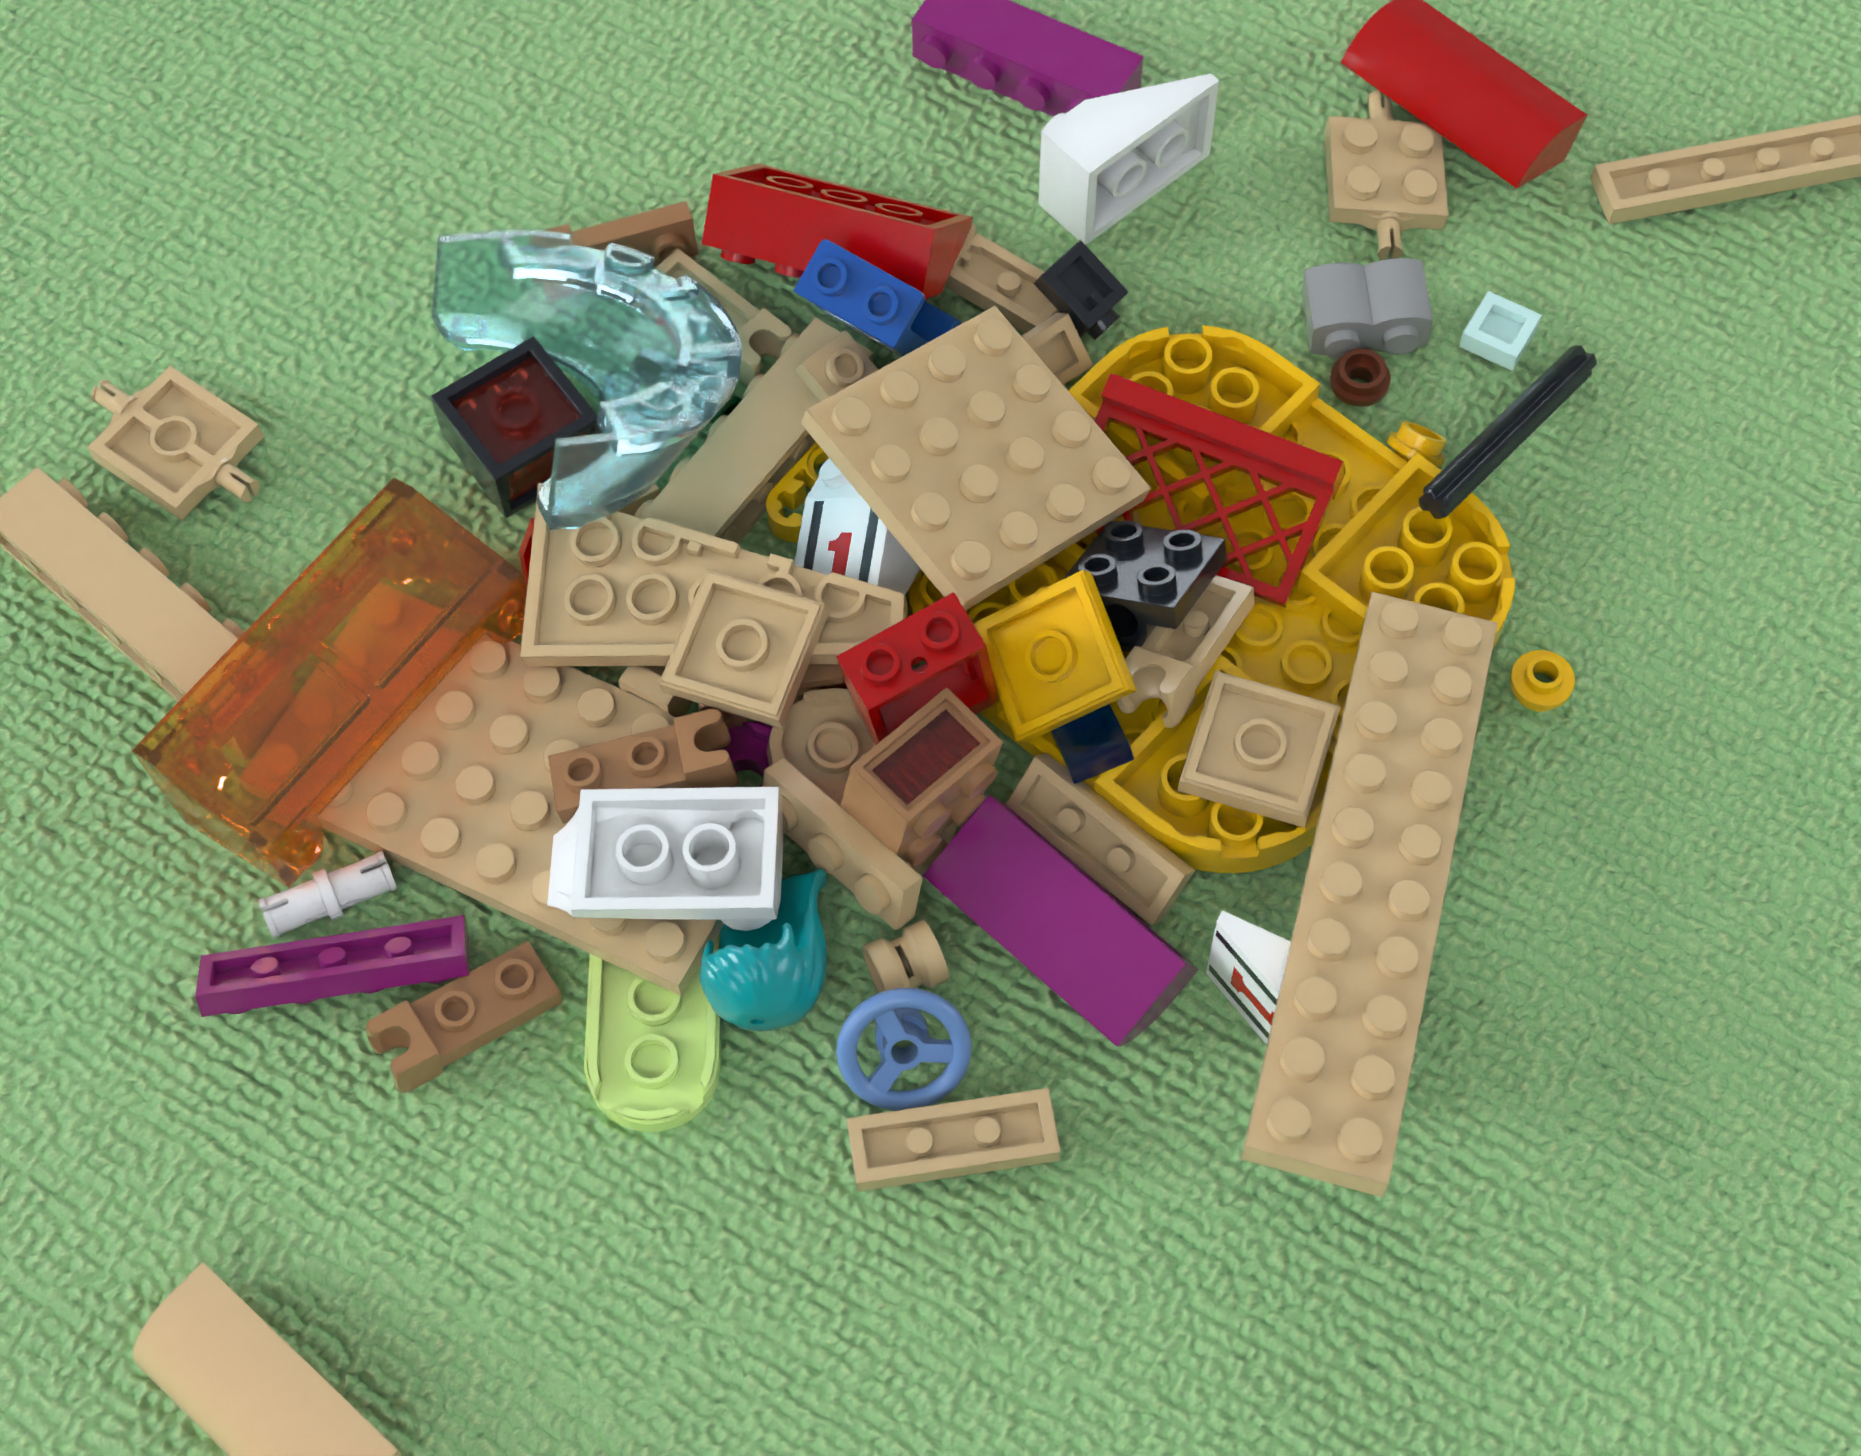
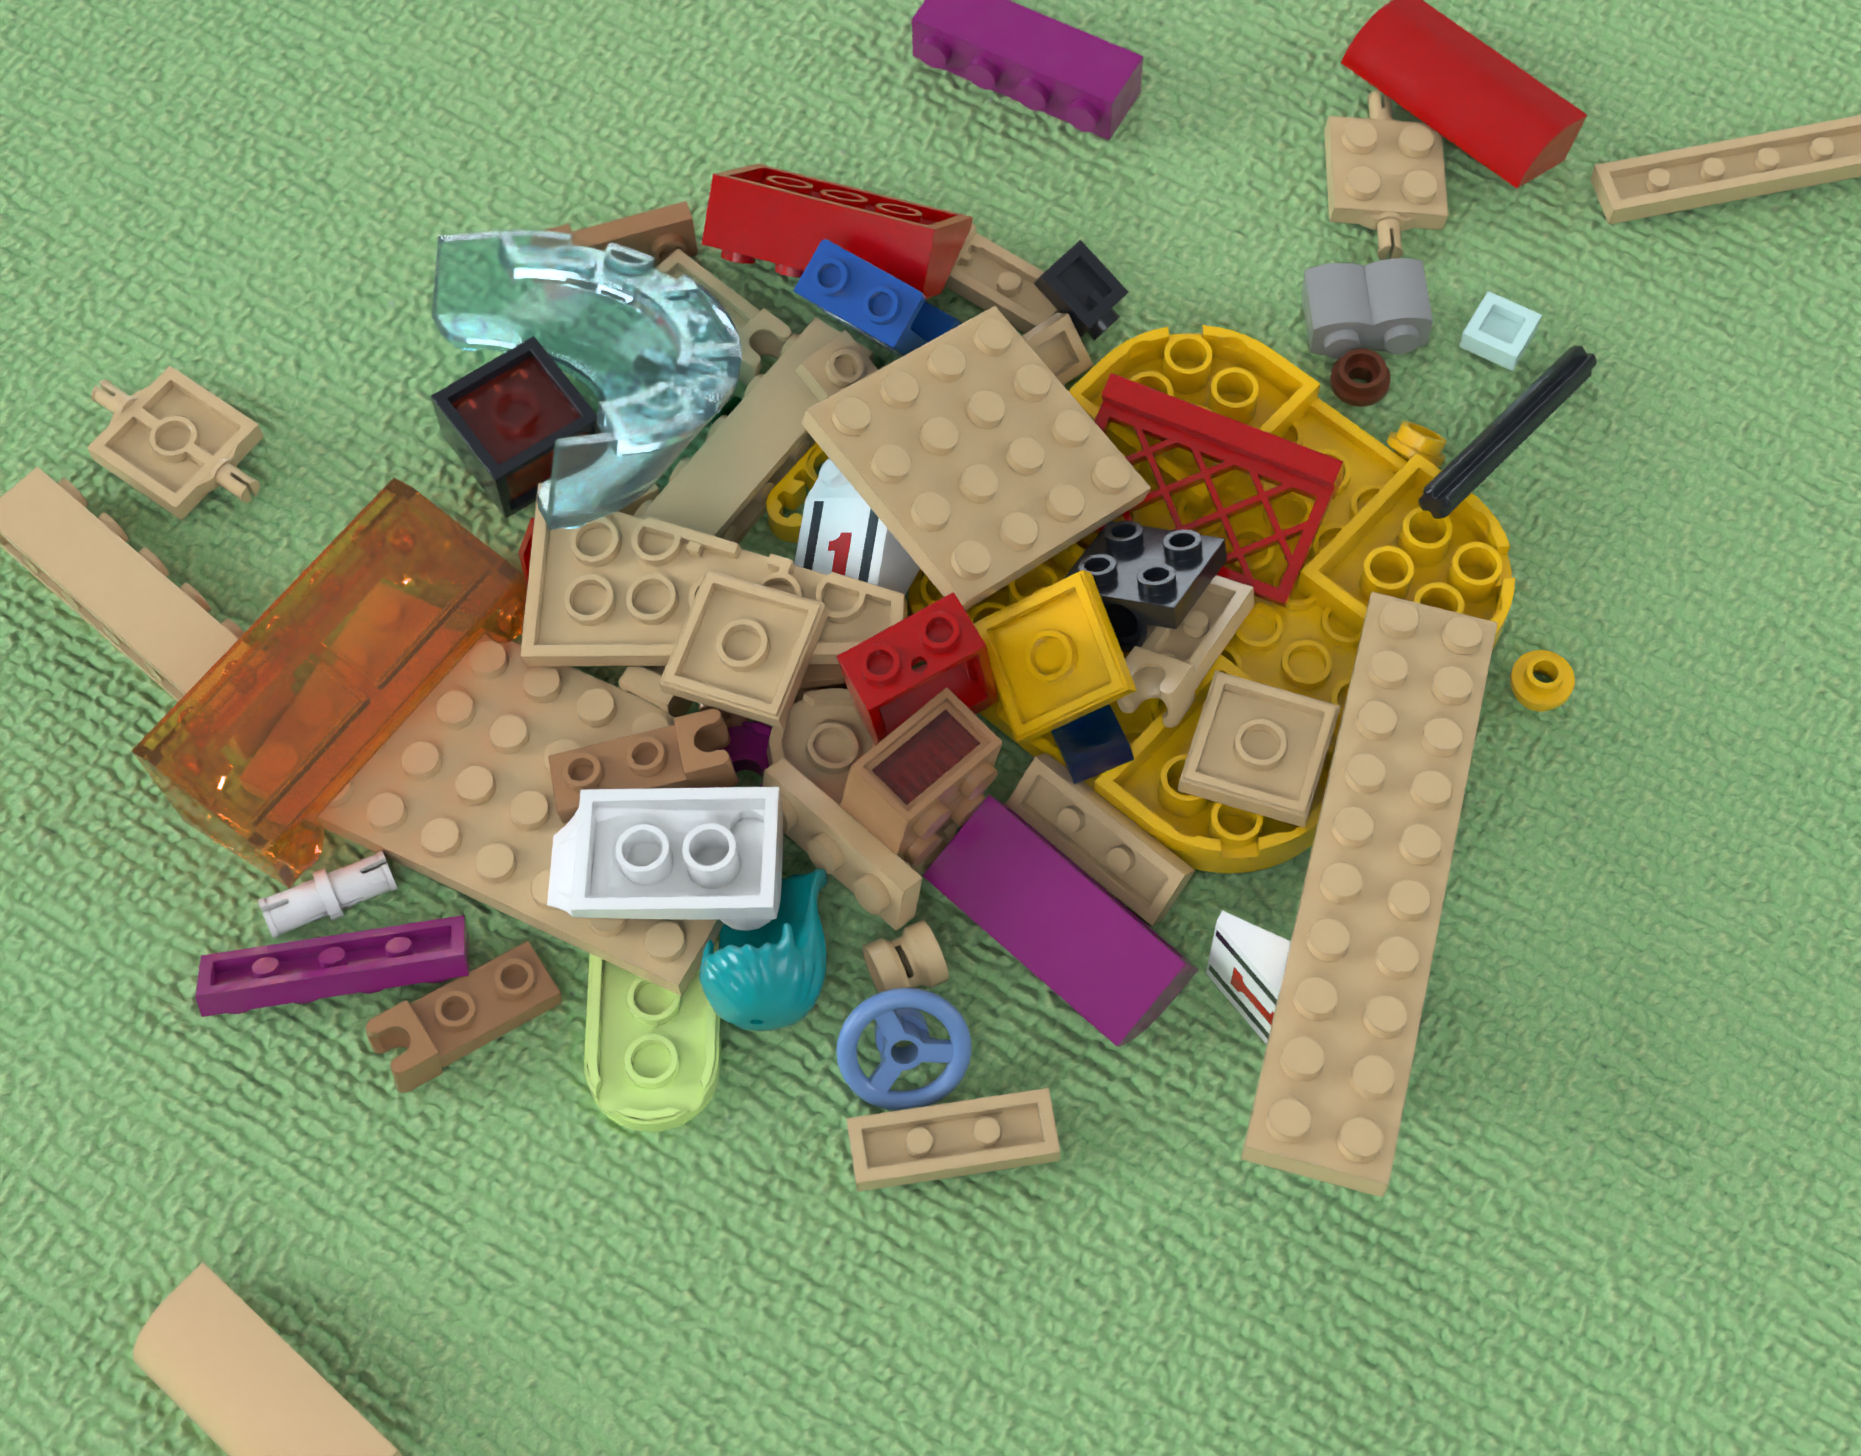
(1123, 151): white slope -> none

